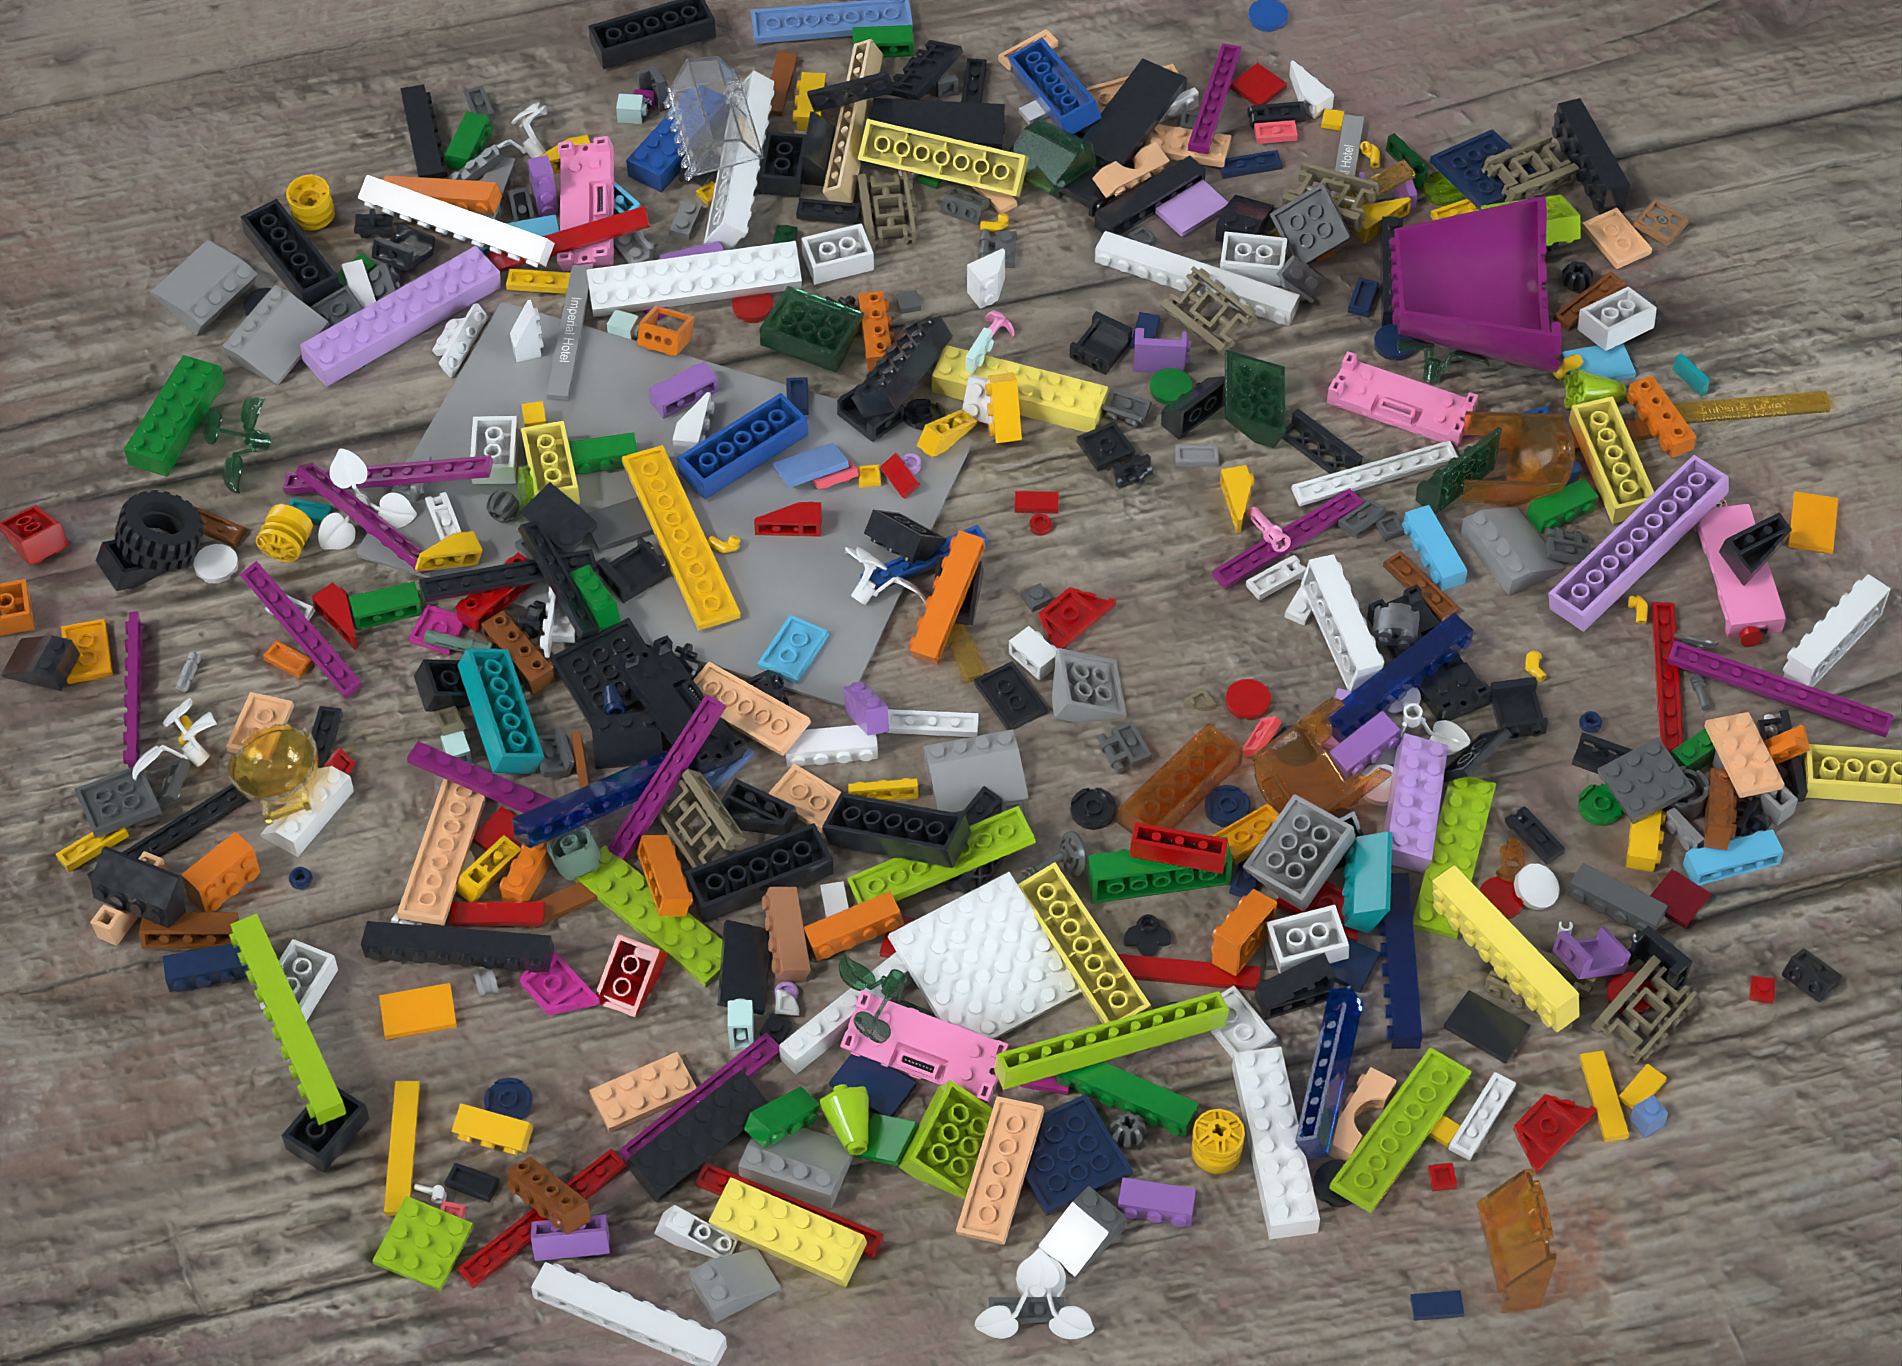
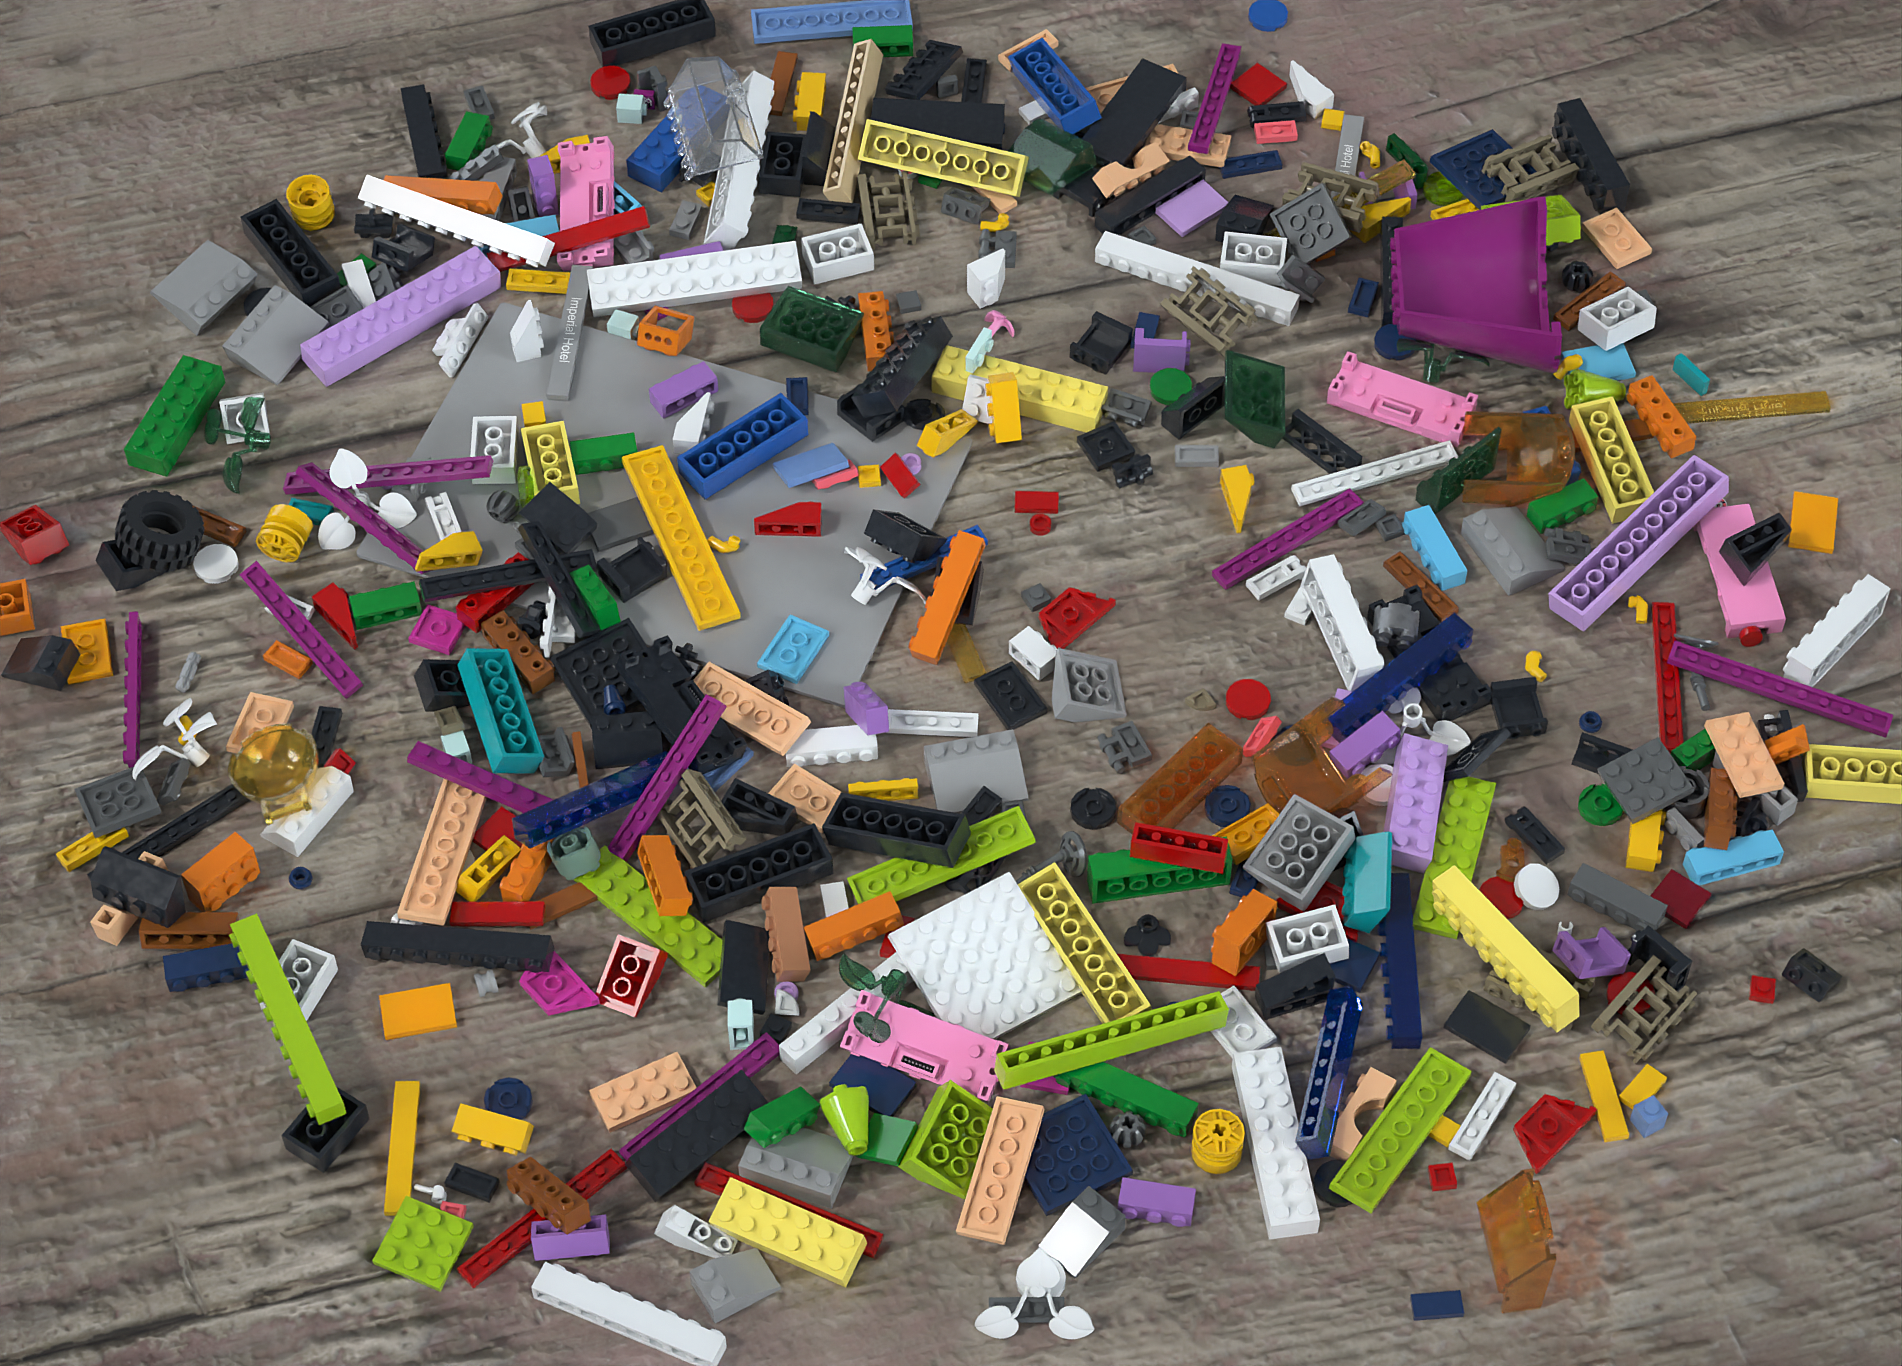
(231, 417): none -> white slope
(454, 642): sand green pin -> none
(610, 82): none -> red tile
(850, 91): black fence -> none
(1271, 533): bright pink pin -> none
(1661, 222): medium nougat piece -> none

